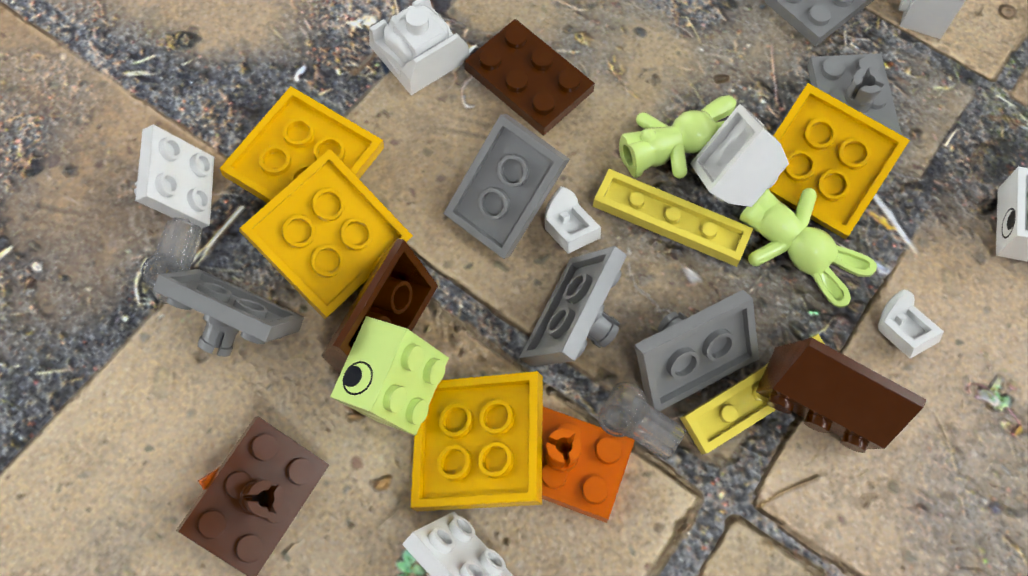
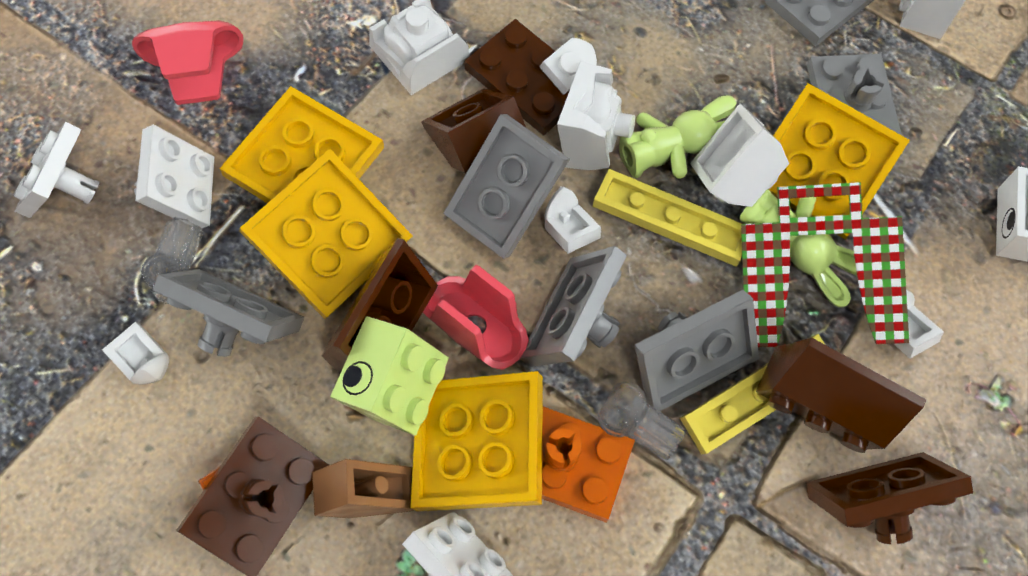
(50, 172): none -> white plate
(138, 355): none -> white plate
(190, 56): none -> coral piece
(361, 489): none -> medium nougat slope
(466, 125): none -> reddish brown slope
(483, 297): none -> coral piece
(564, 62): none -> white plate
(592, 119): none -> white brick
(876, 252): none -> piece
(889, 493): none -> reddish brown plate

